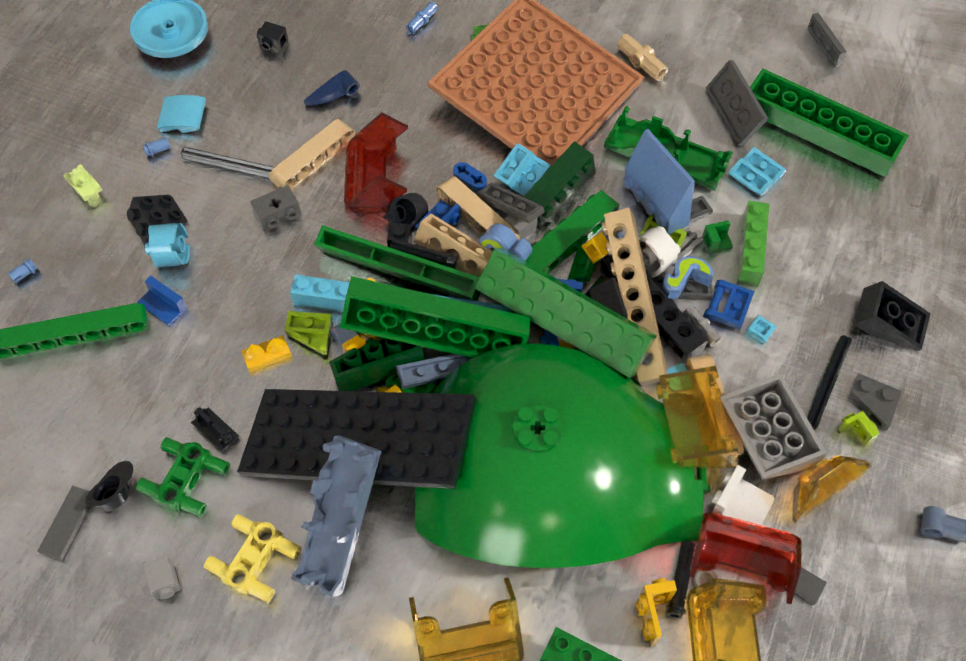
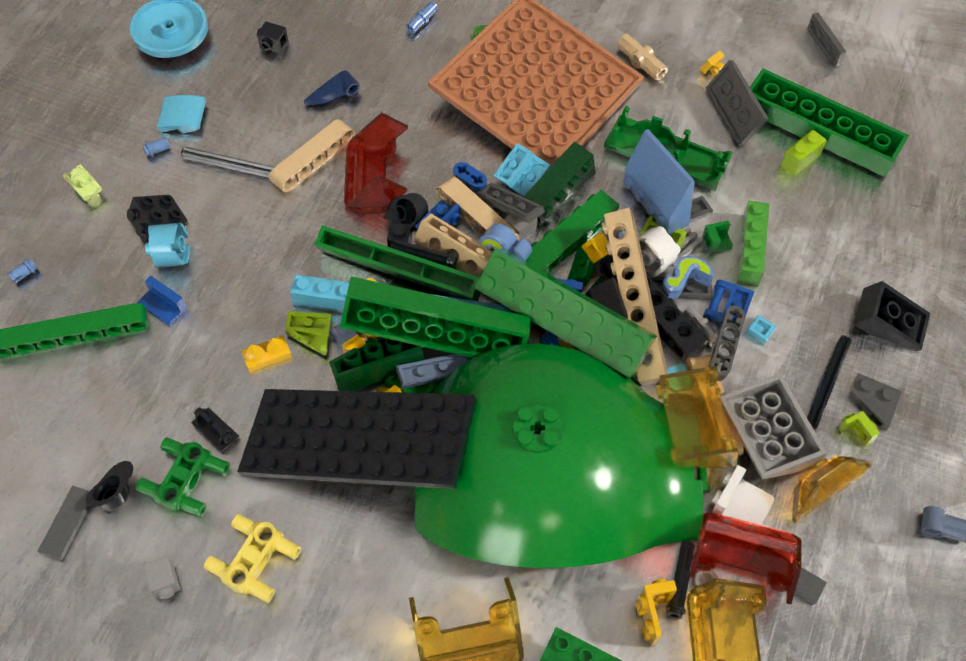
(275, 207): dark grey brick -> none
(339, 510): sand blue piece -> none
(713, 64): none -> yellow tile
(723, 341): none -> dark grey beam
(757, 171): medium azure slope -> none
(803, 152): none -> lime brick

